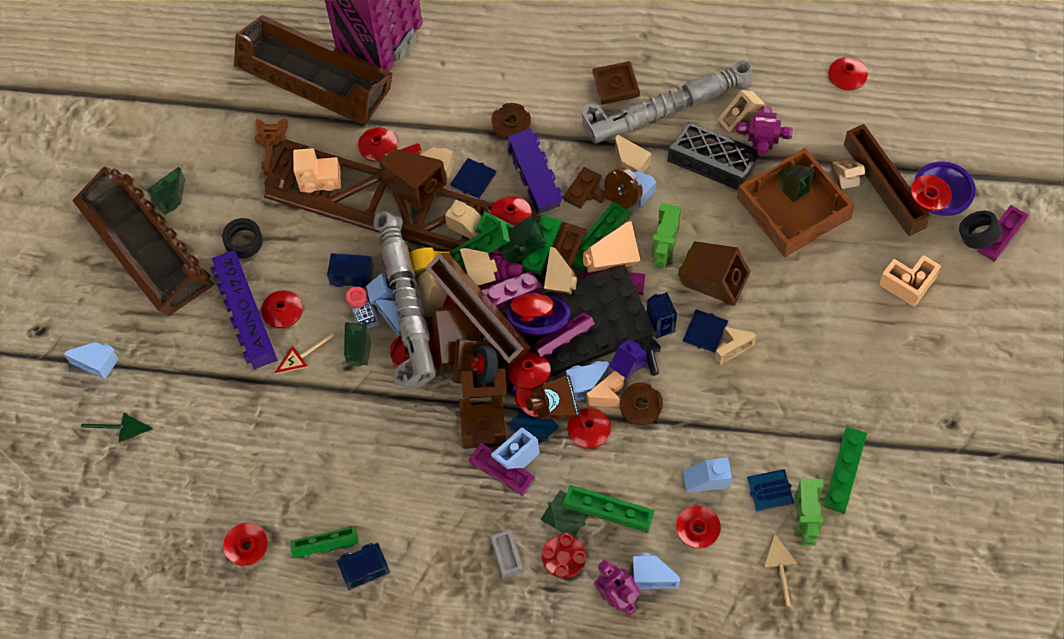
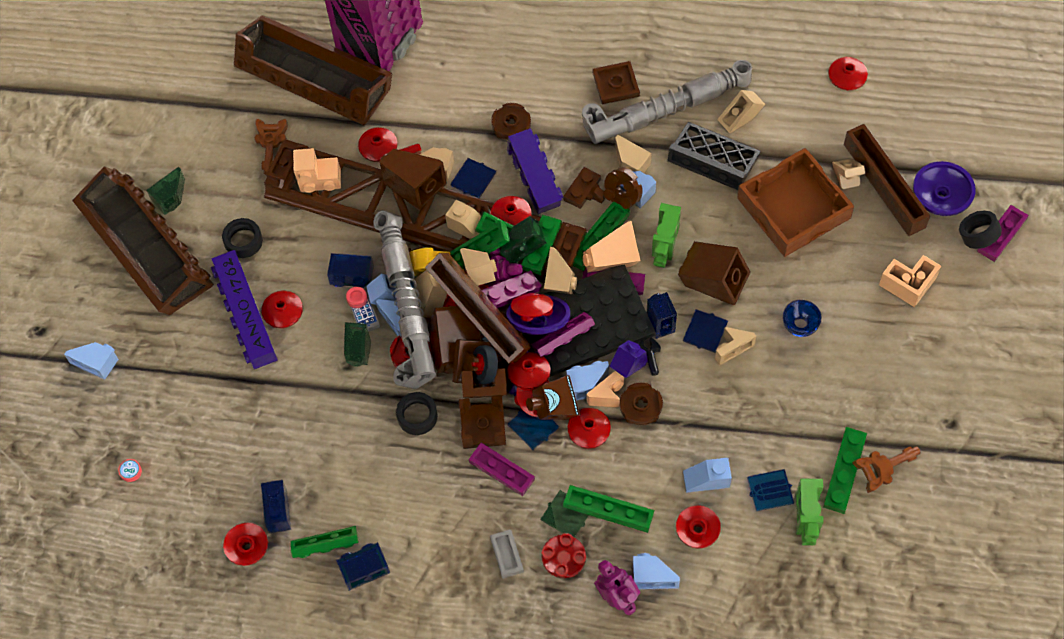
(129, 428): dark green piece -> none
(130, 470): none -> tile
(276, 506): none -> clear blue brick
(294, 361): piece -> none
(414, 398): none -> black tyre
(517, 450): light blue slope -> none
(764, 130): magenta piece -> none
(780, 557): tan piece -> none
(796, 181): slope -> none
(802, 310): none -> clear blue piece
(883, 466): none -> dark orange piece
(931, 186): red dish -> none

